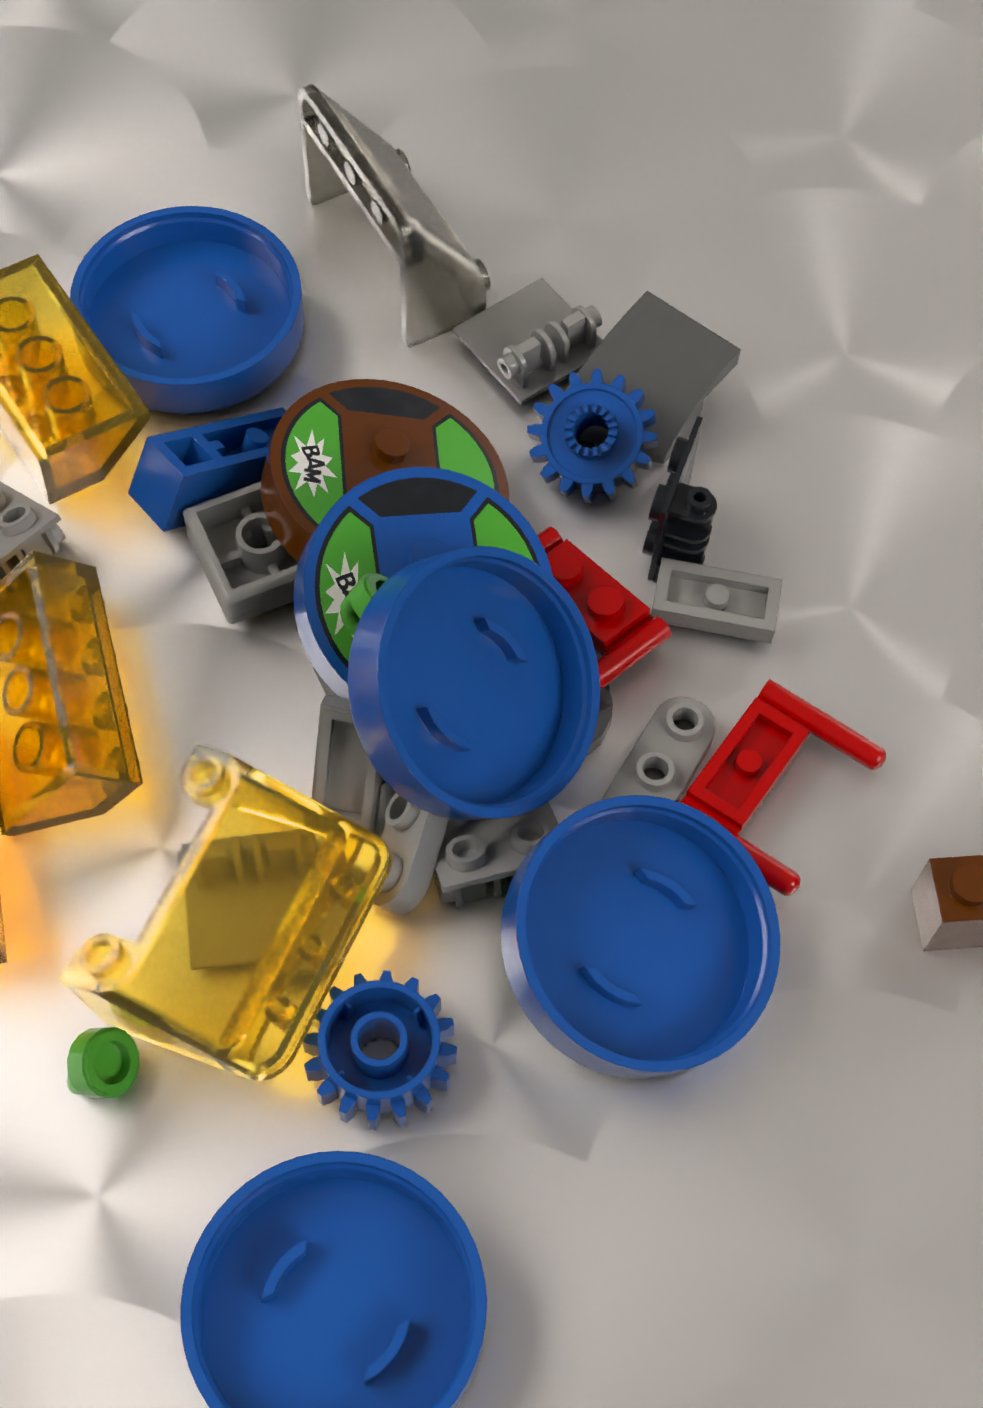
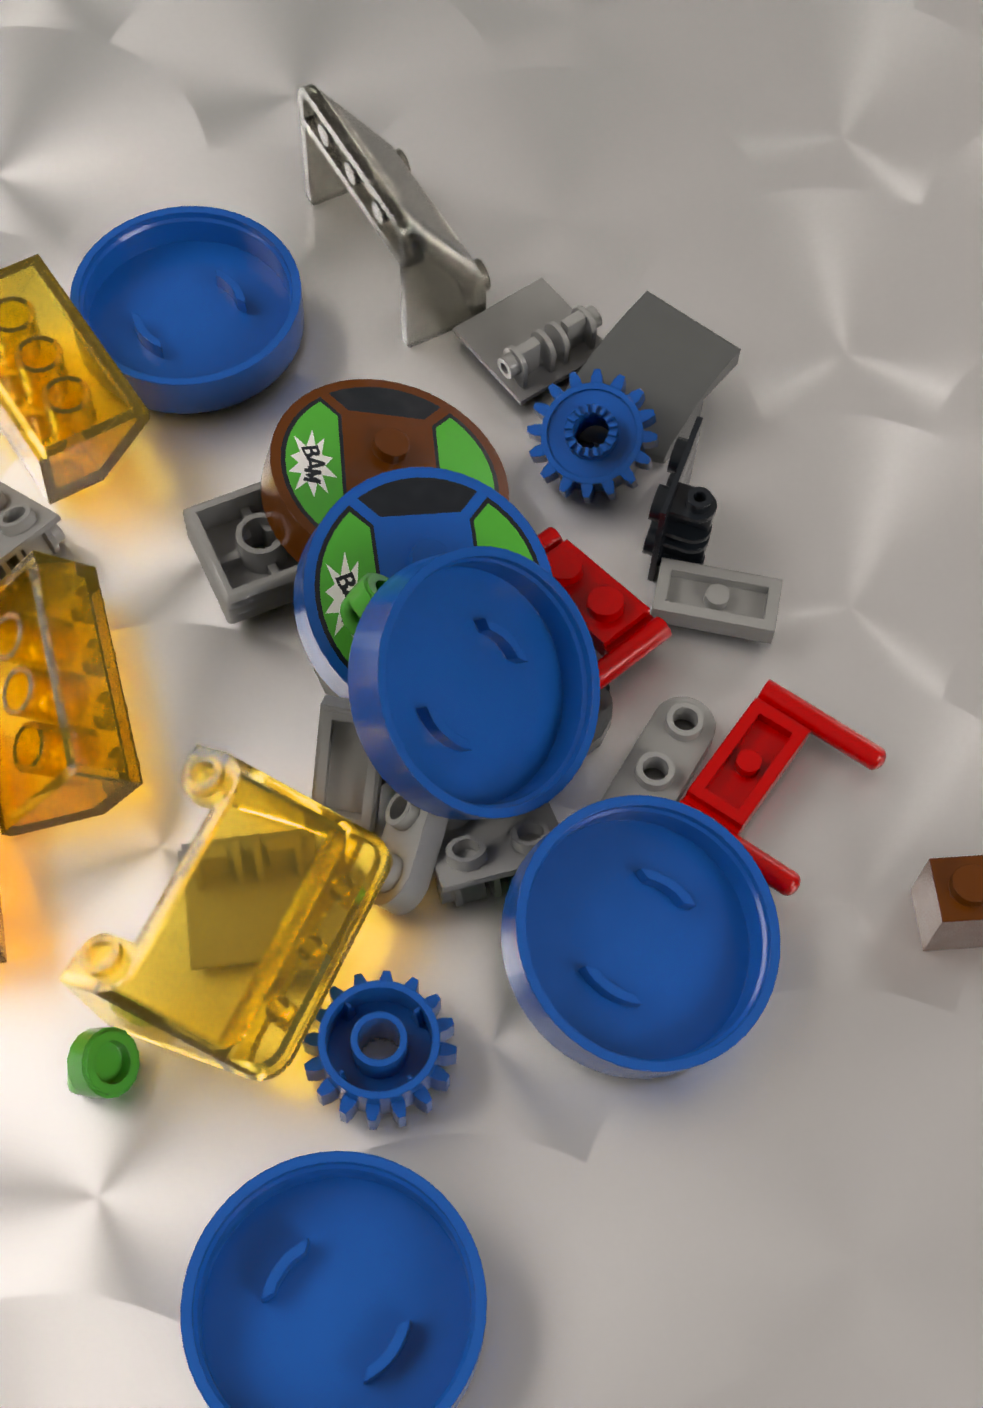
(201, 464): blue slope -> none

